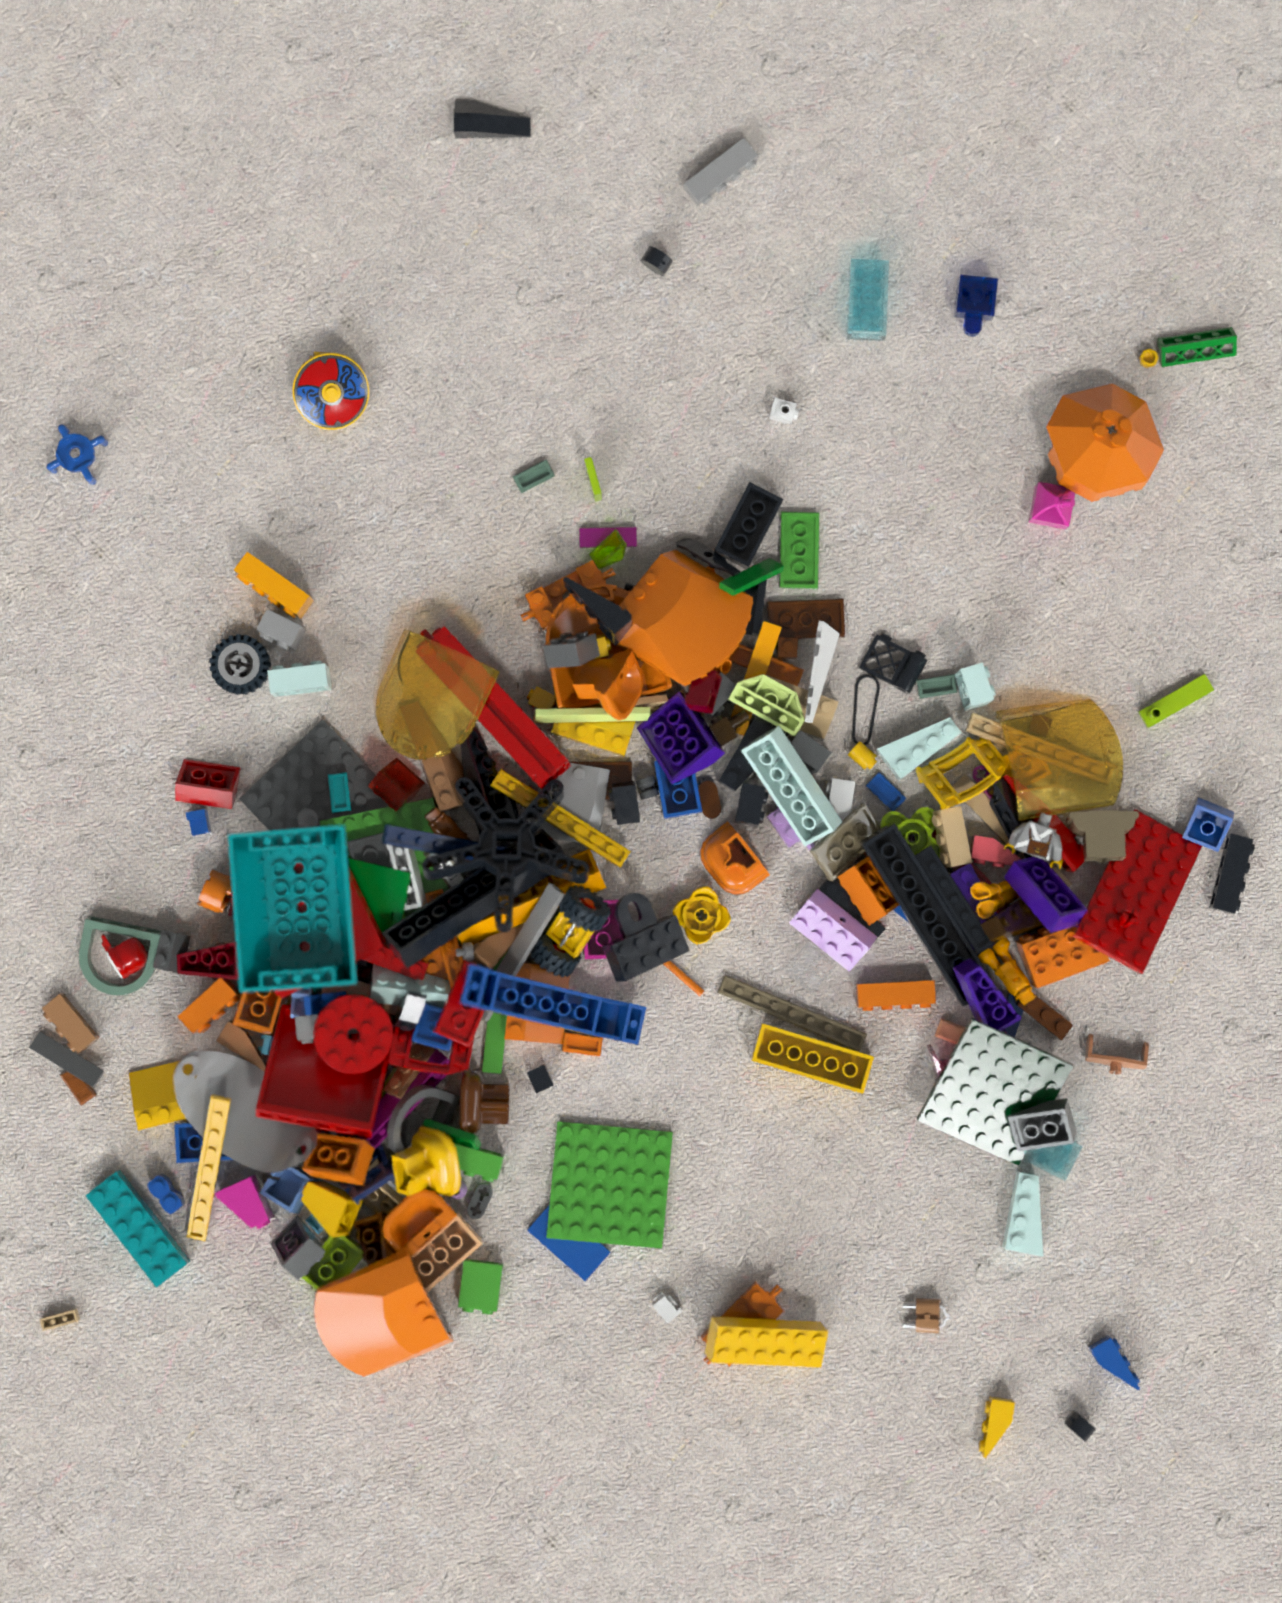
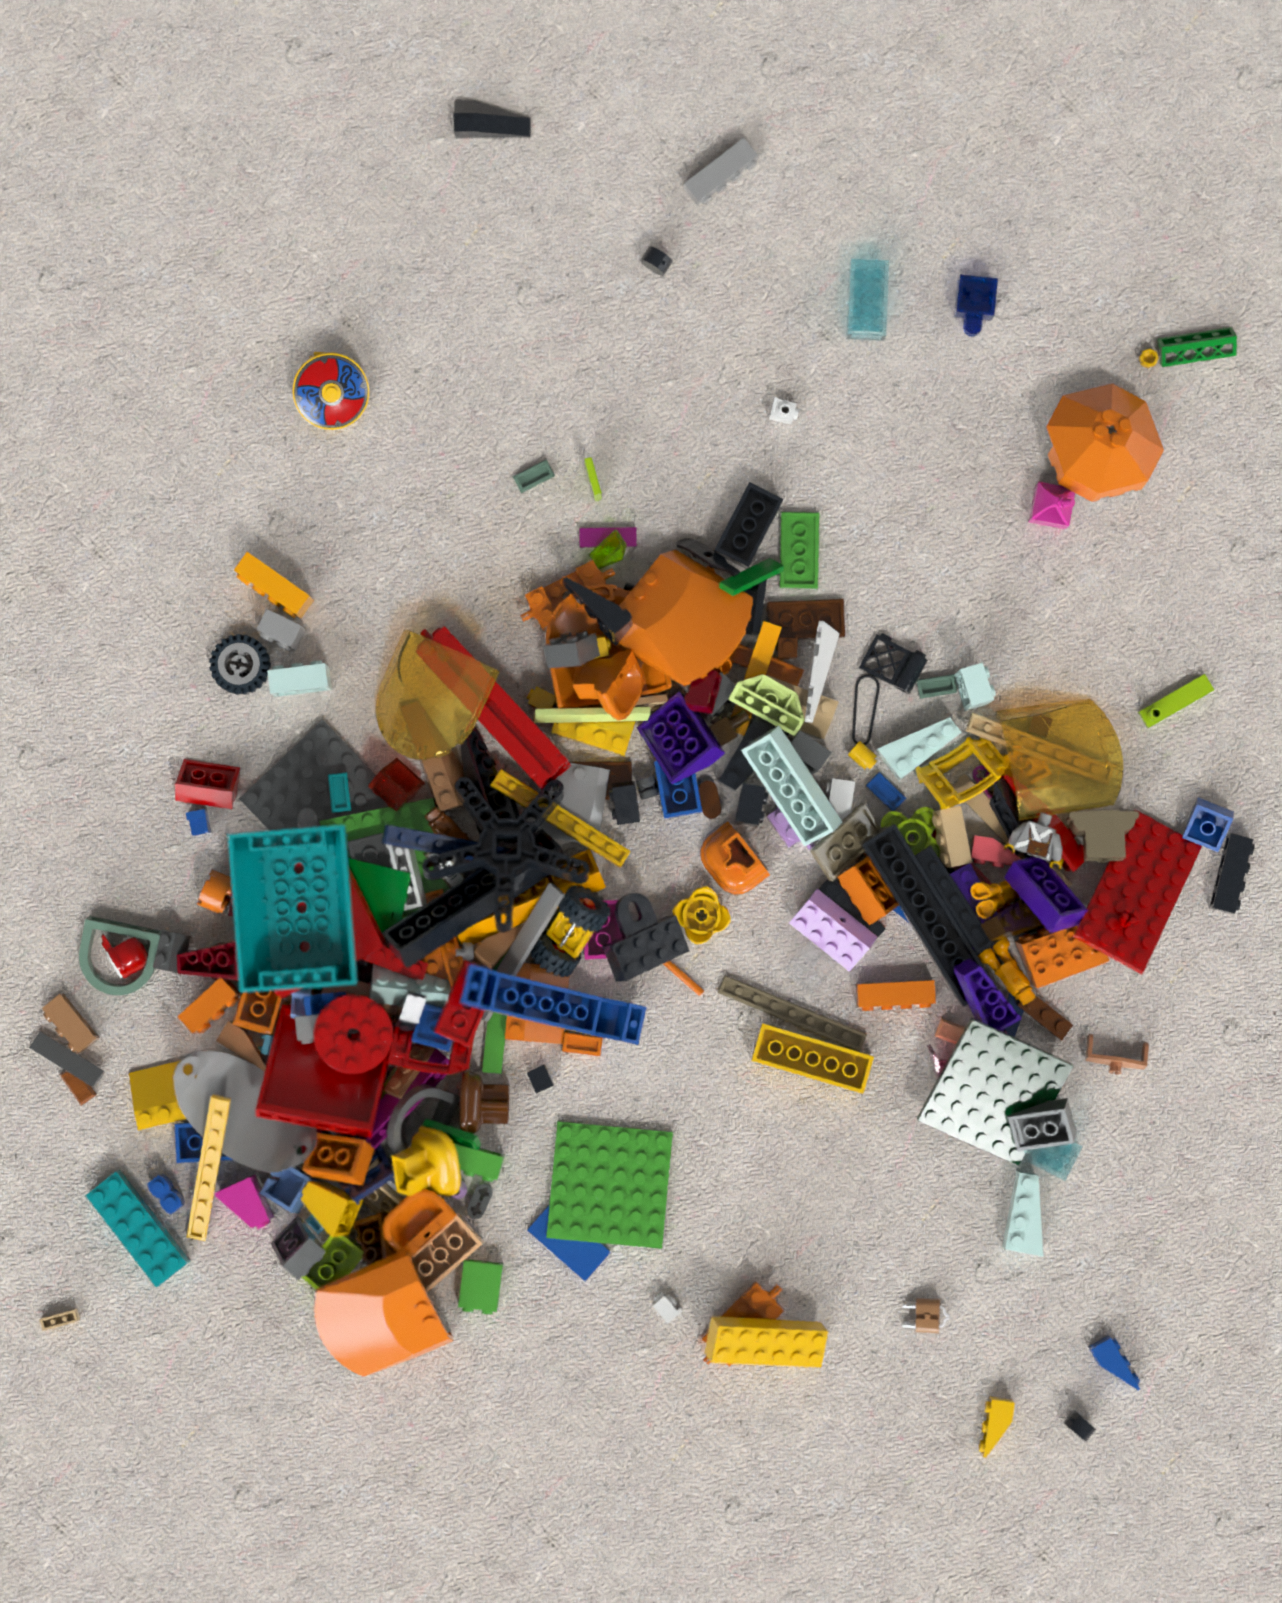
(83, 461): blue plate -> none

